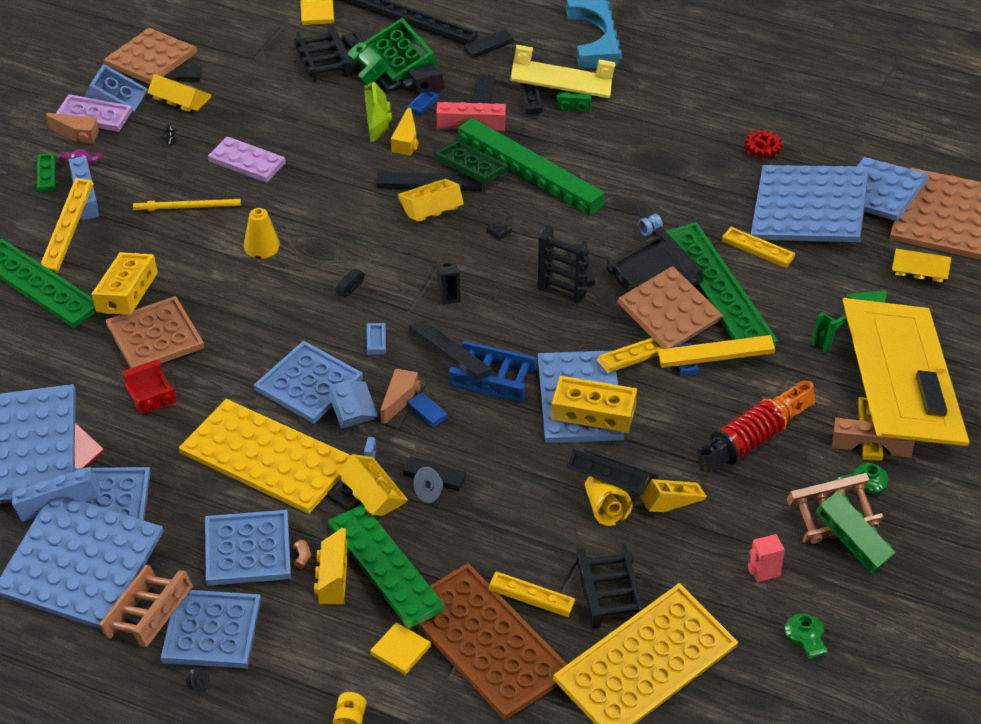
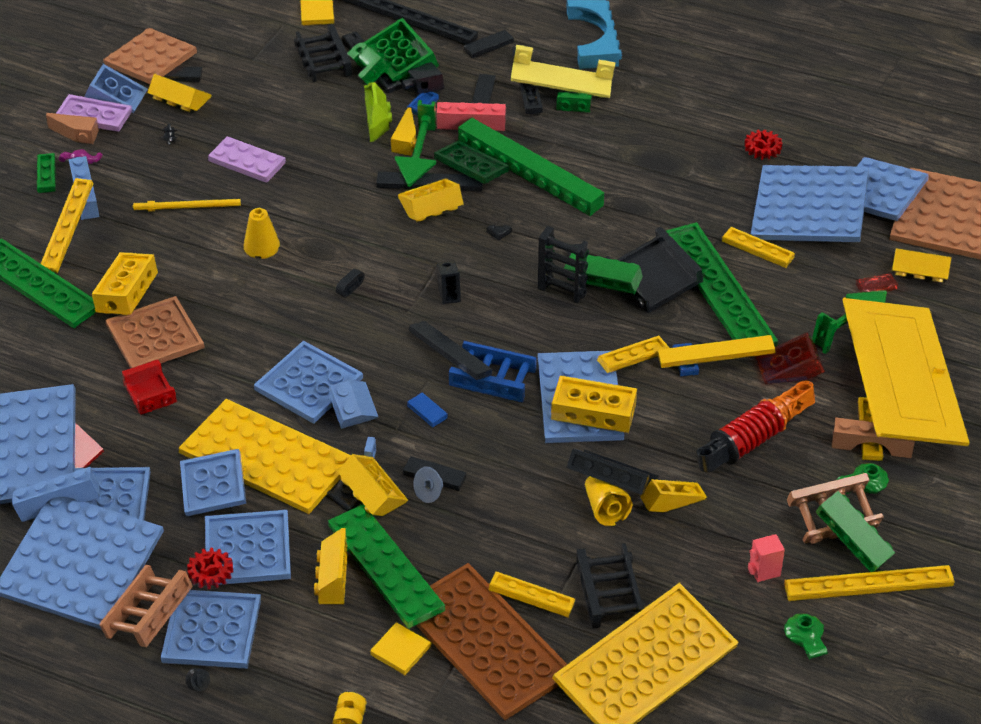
(210, 568): none -> red gear
(212, 482): none -> medium blue plate
(304, 553): nougat arm -> none
(376, 339): medium blue tile -> none
(401, 390): nougat slope -> none
(413, 167): none -> green piece
(611, 273): none -> green brick
(648, 225): medium blue wheel -> none
(669, 308): nougat plate -> none
(791, 361): none -> clear red slope
(869, 583): none -> yellow tile
(877, 283): none -> clear red tile
(931, 393): black tile -> none

